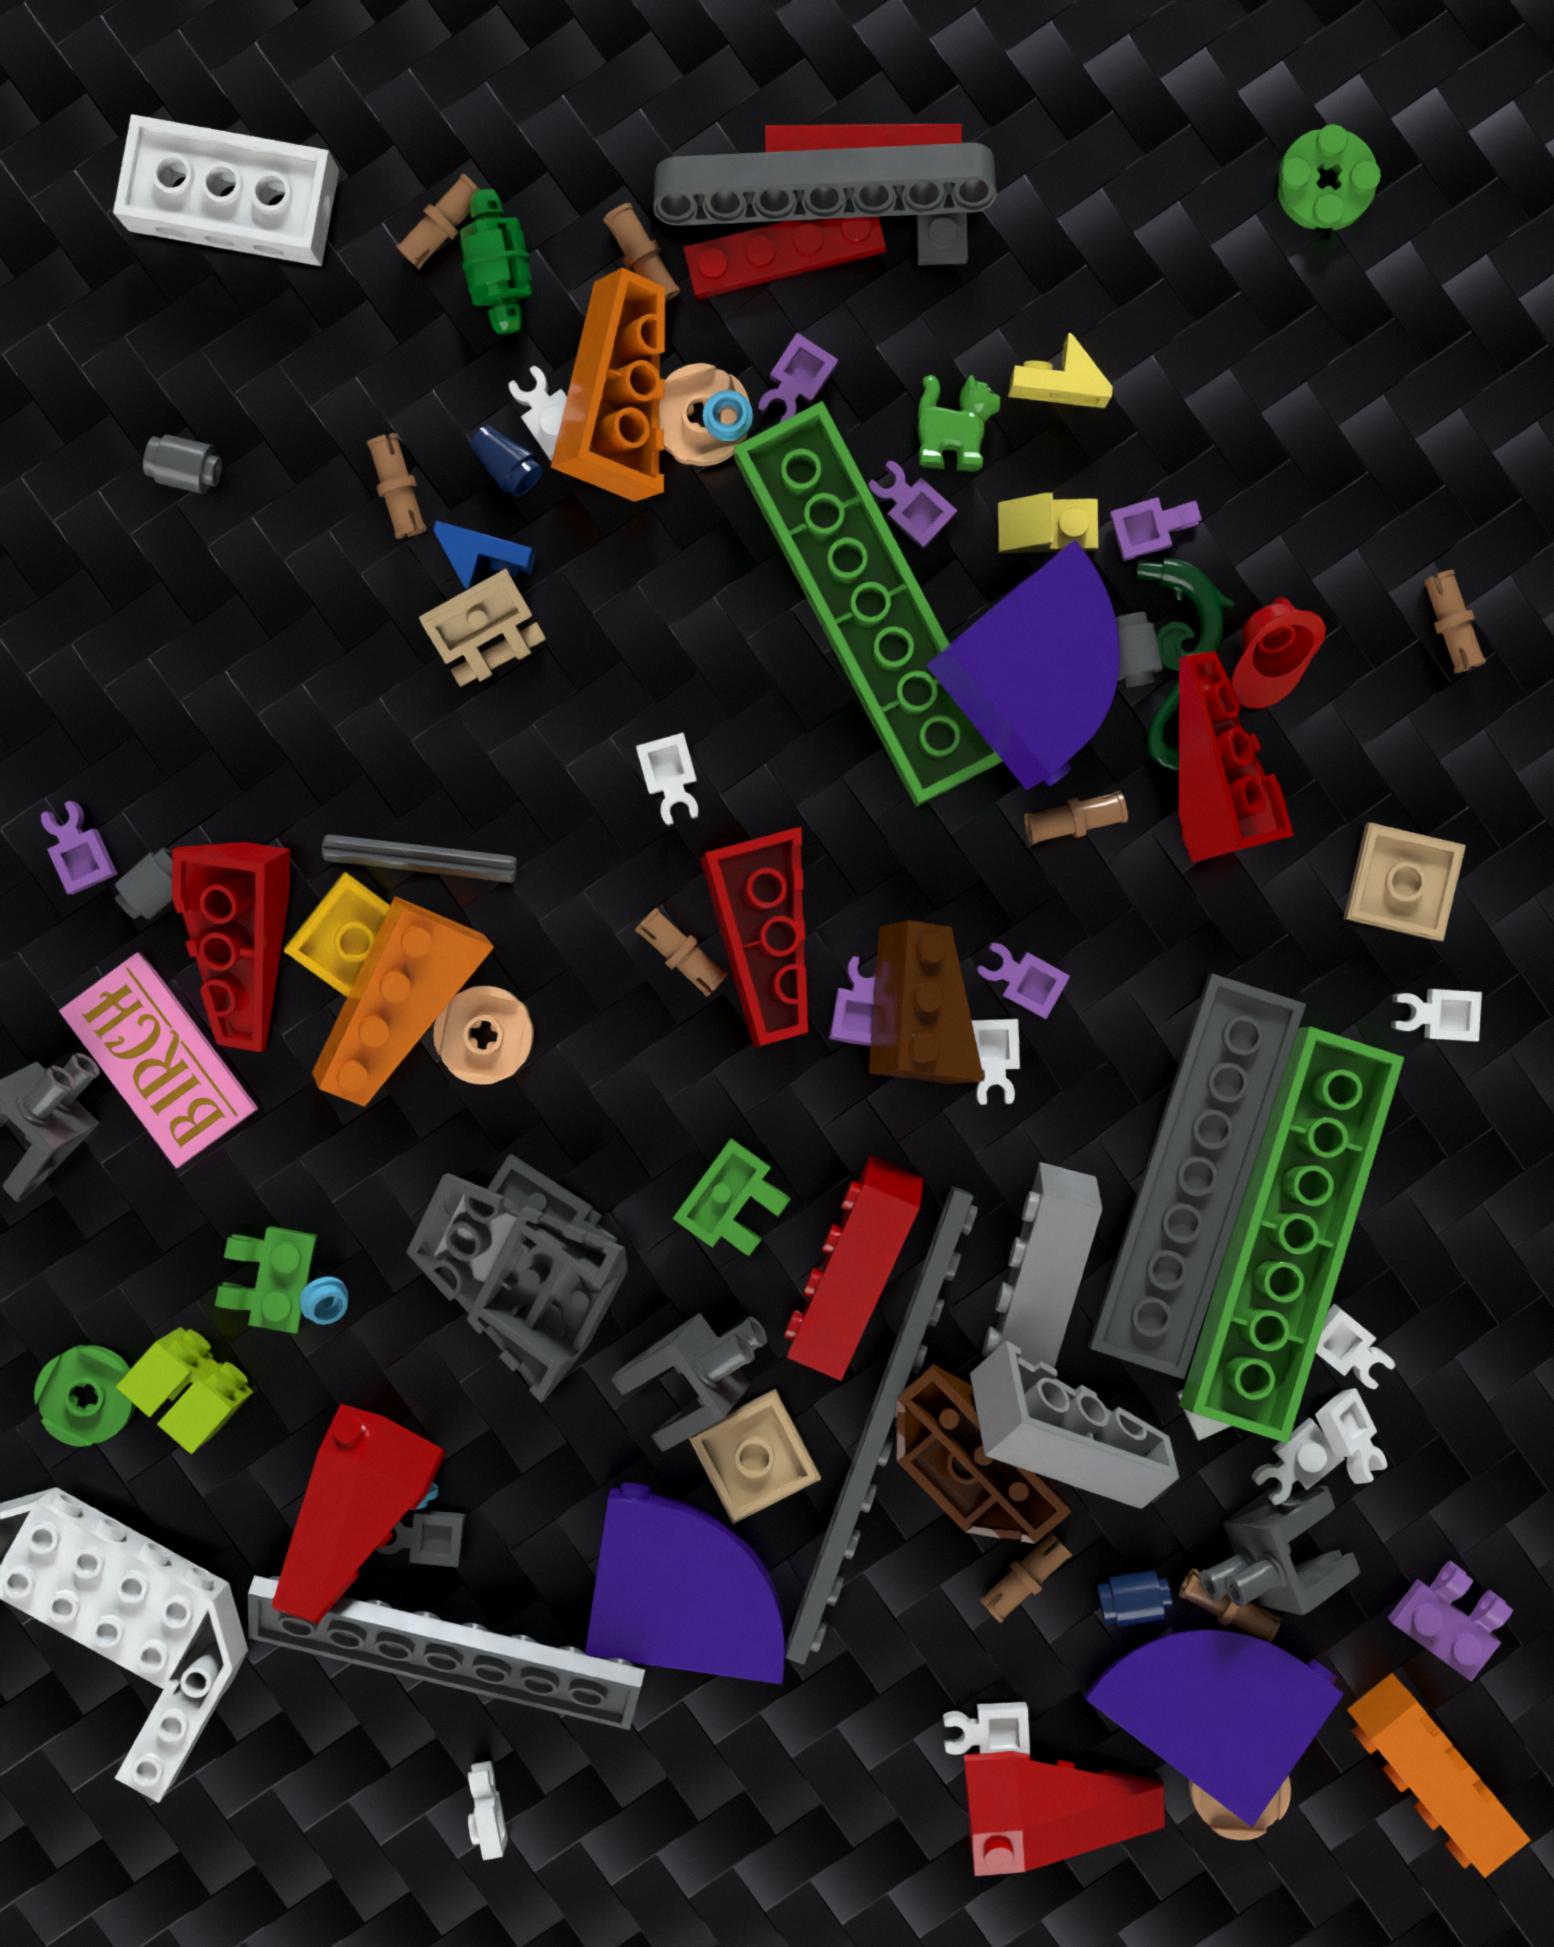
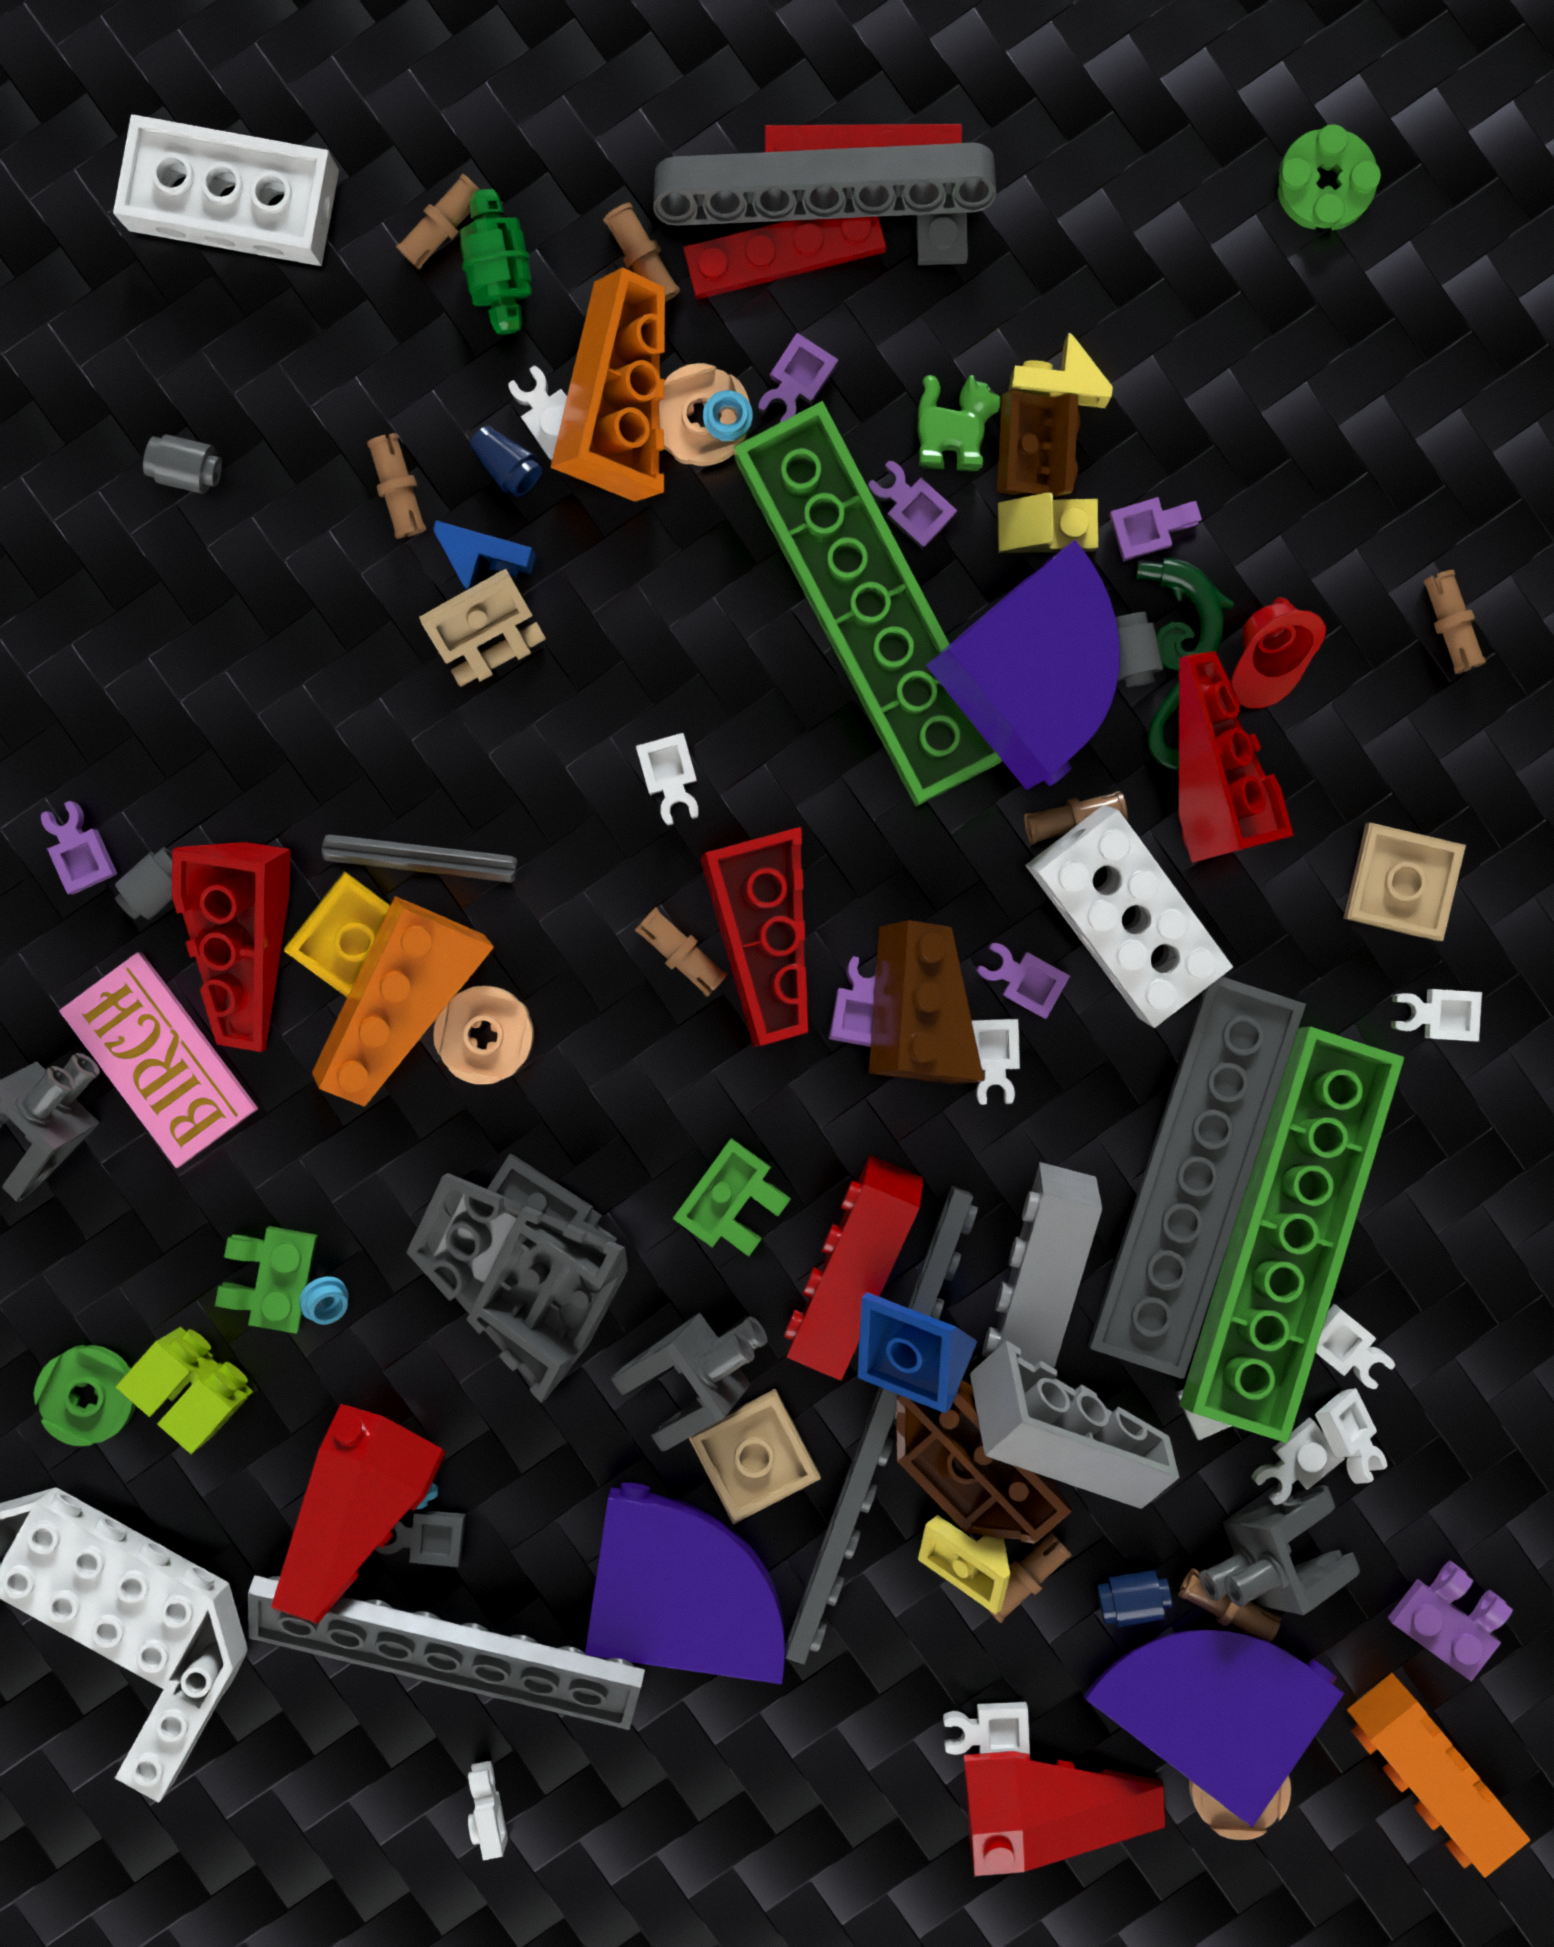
(911, 1353): none -> blue slope
(971, 1566): none -> light yellow slope
(1037, 444): none -> reddish brown bracket
(1161, 917): none -> white brick

